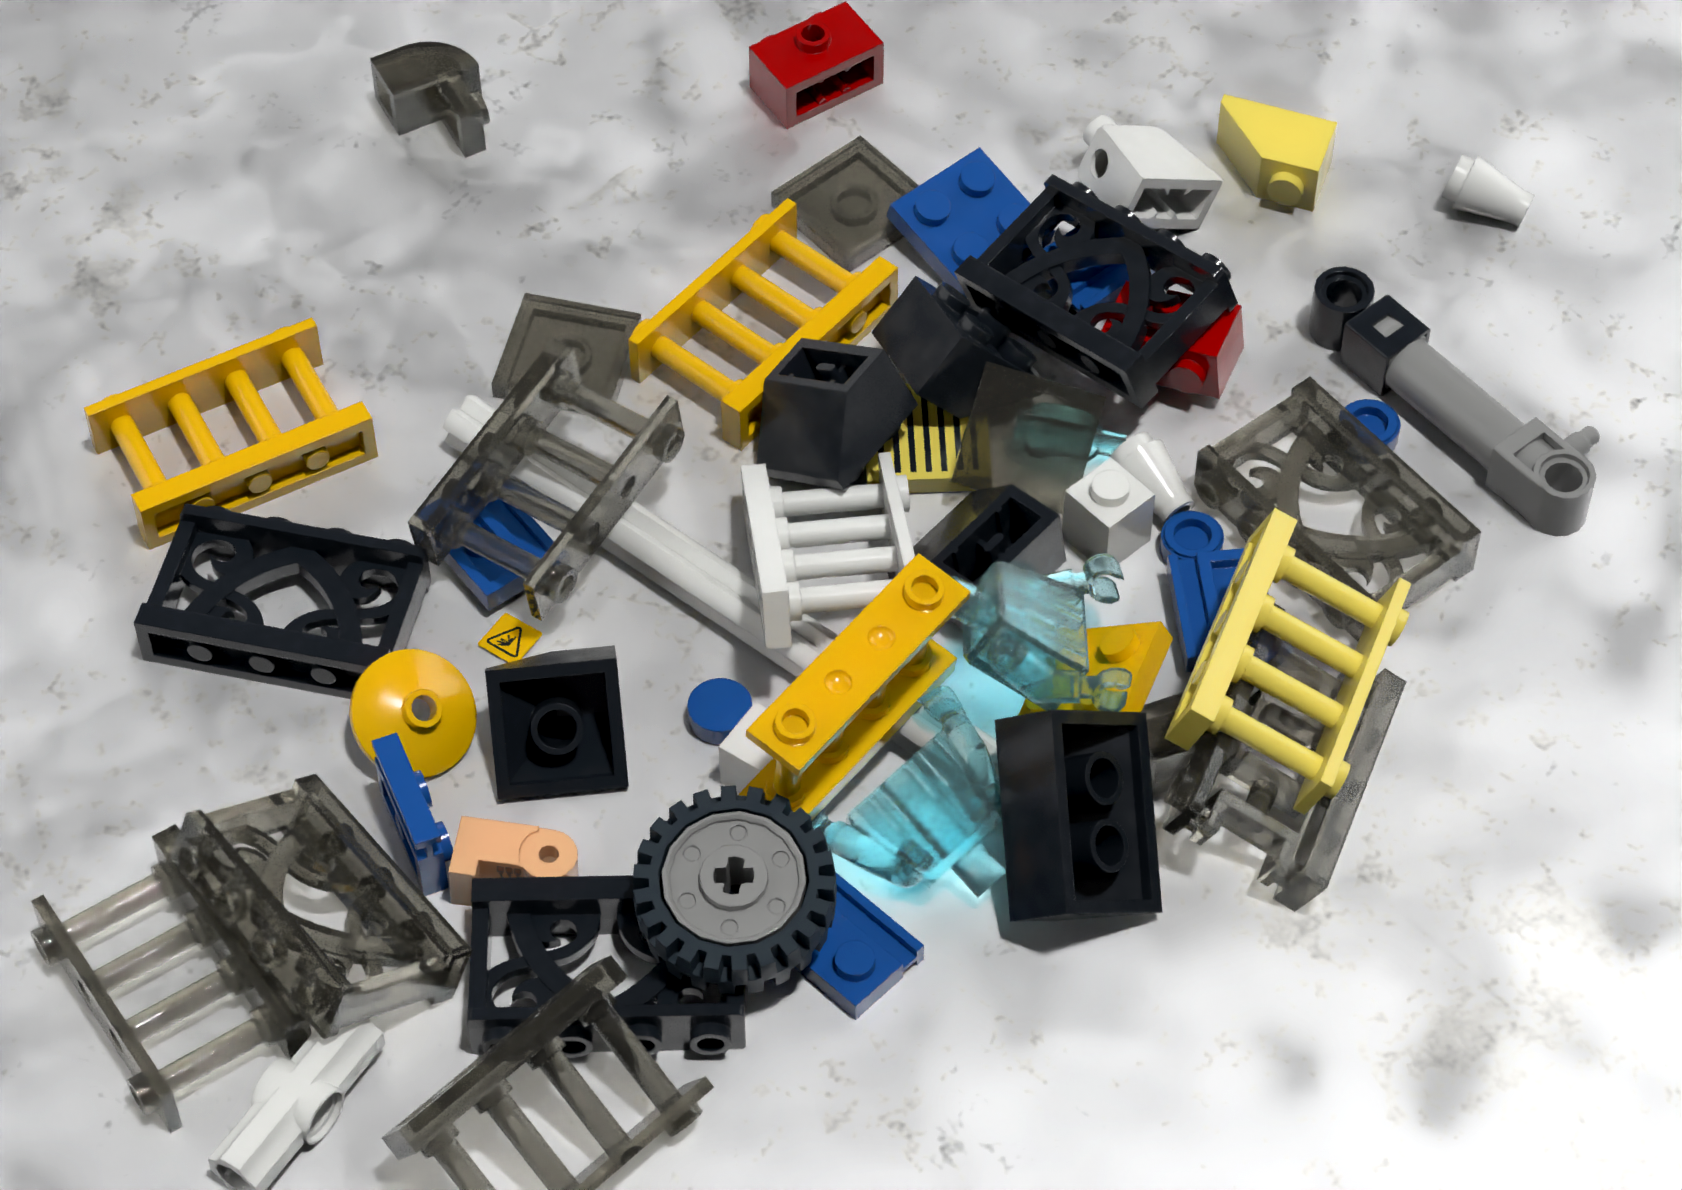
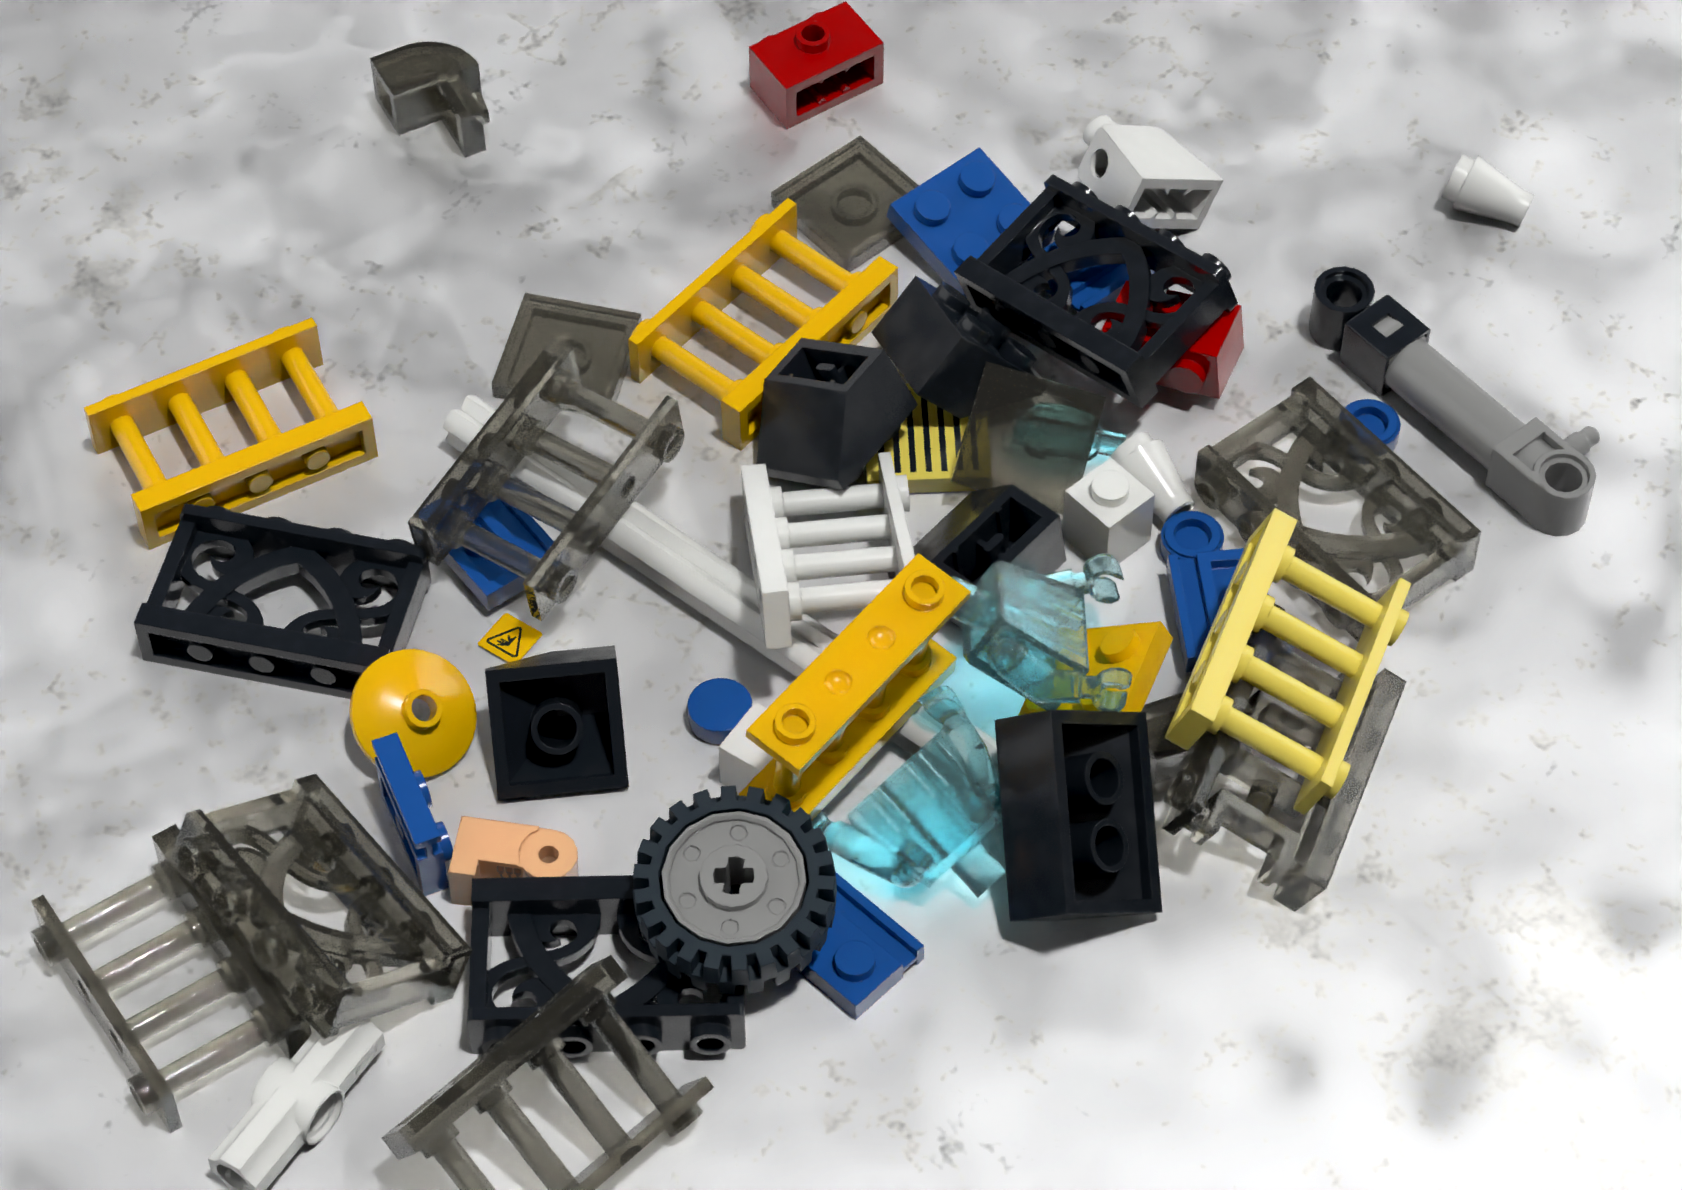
(1277, 150): light yellow slope -> none

